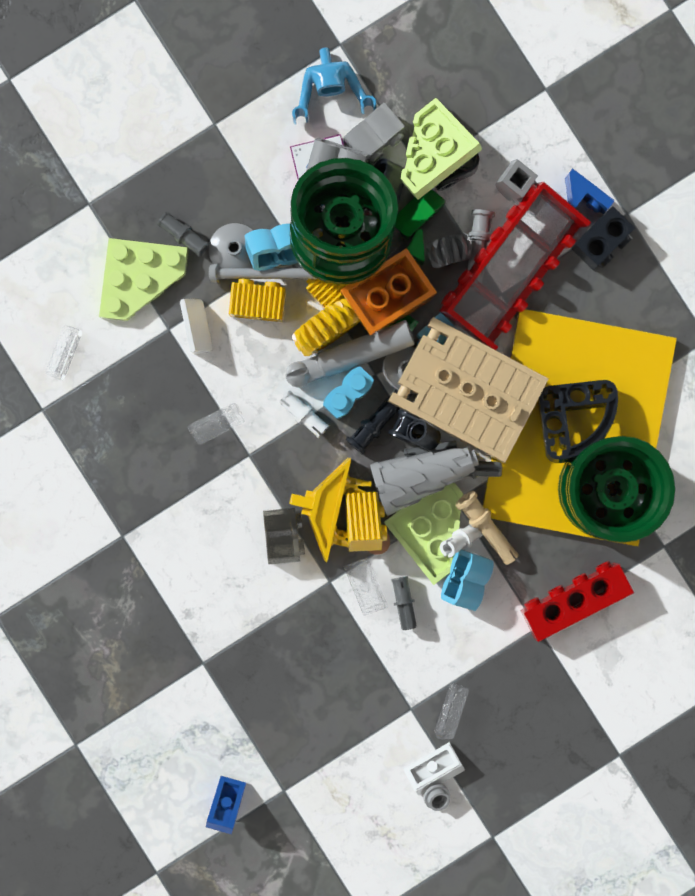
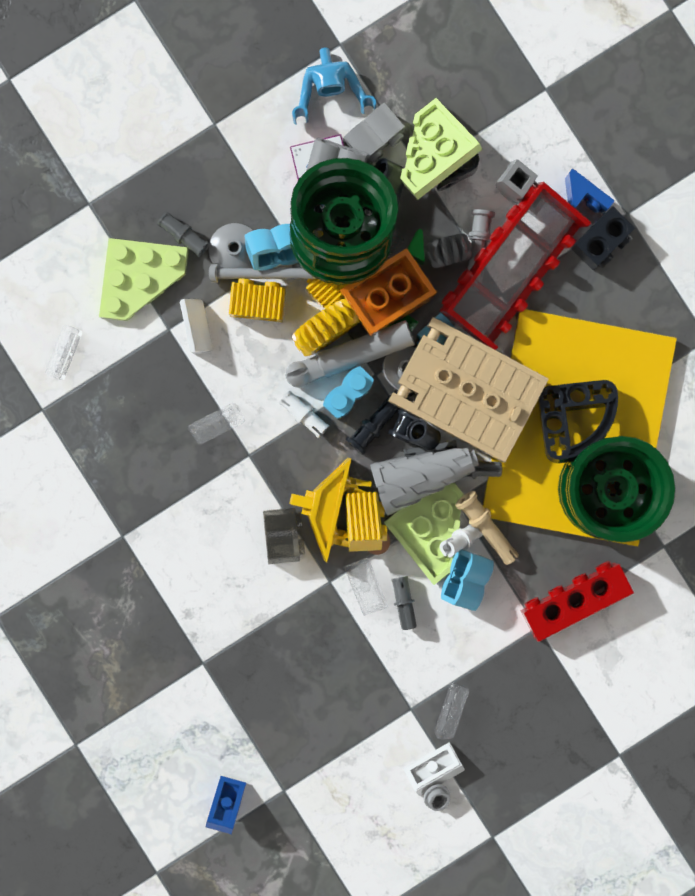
(418, 213): green slope -> none

